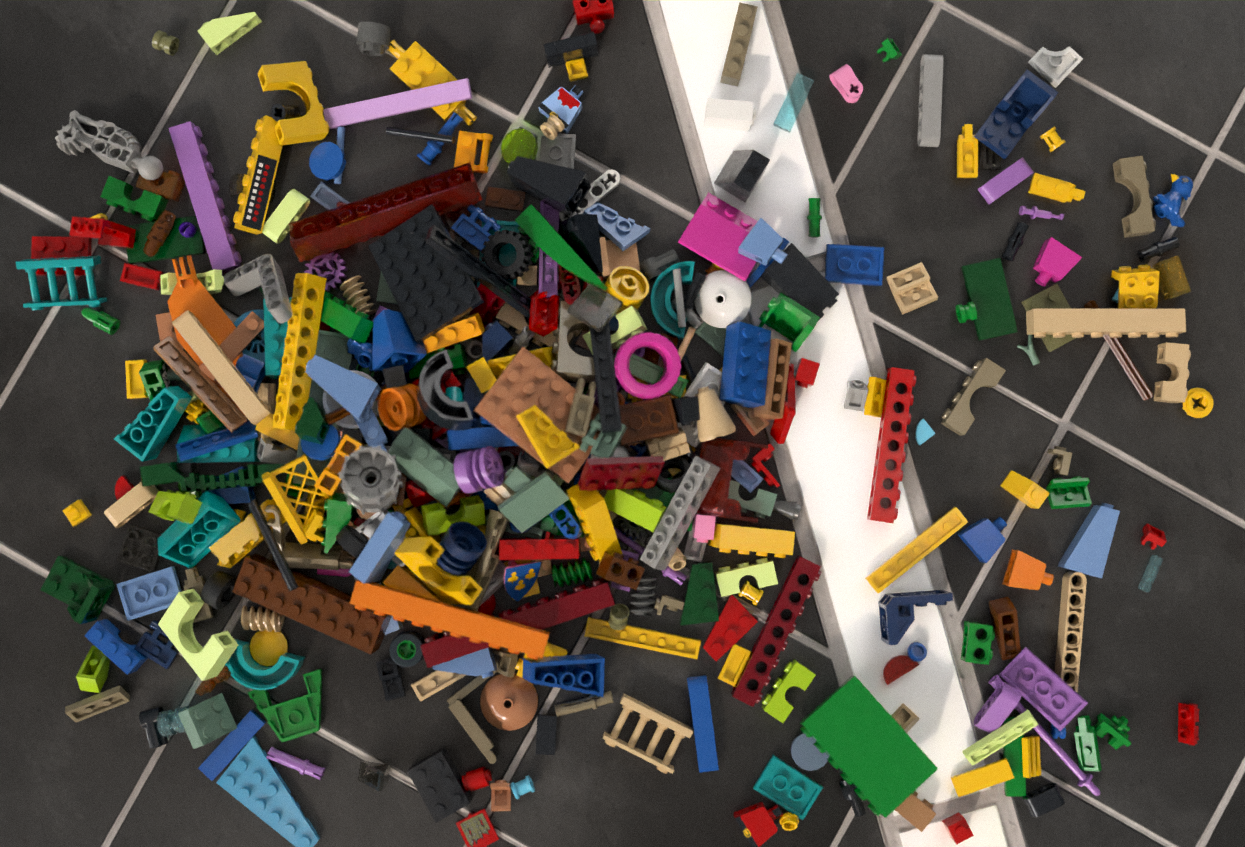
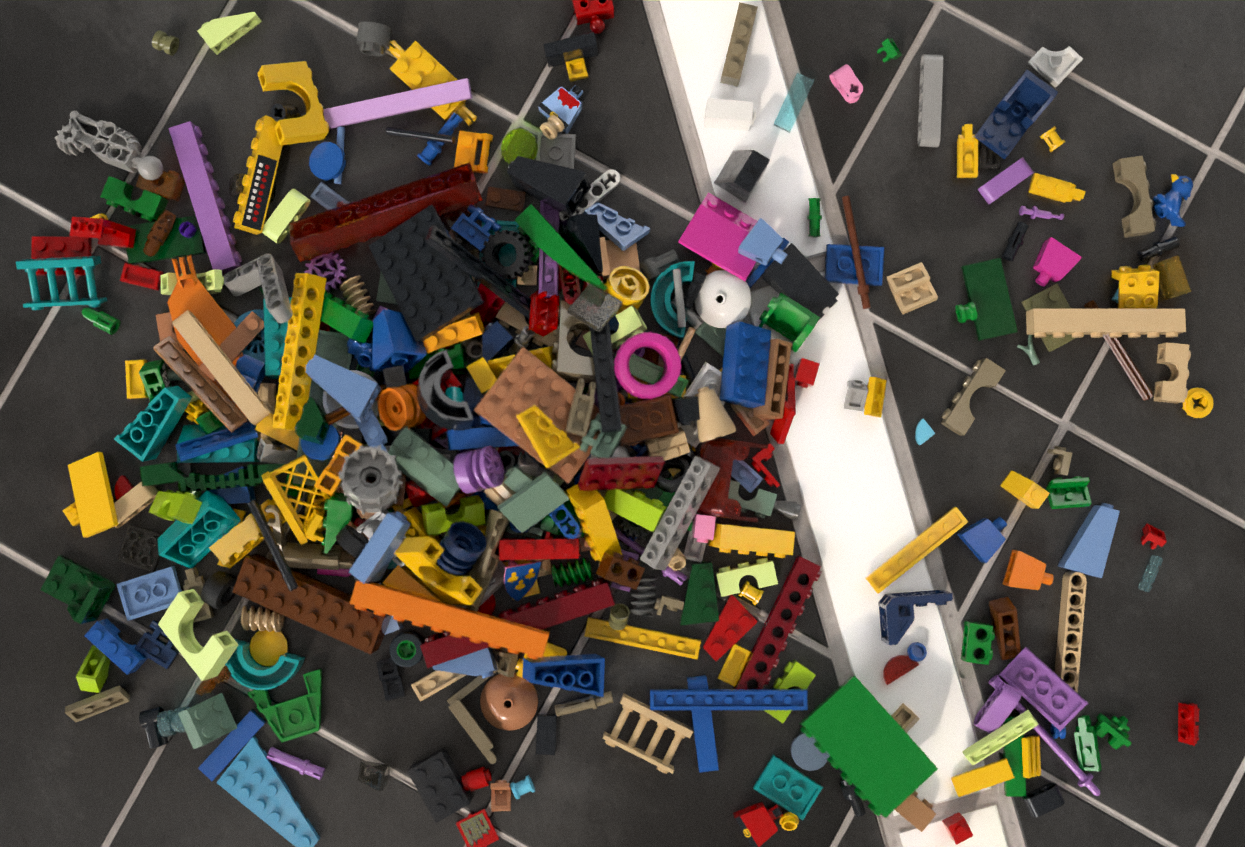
(92, 495): none -> yellow tile
(728, 699): none -> blue tile
(862, 289): none -> copper bar
(883, 453): red brick -> none

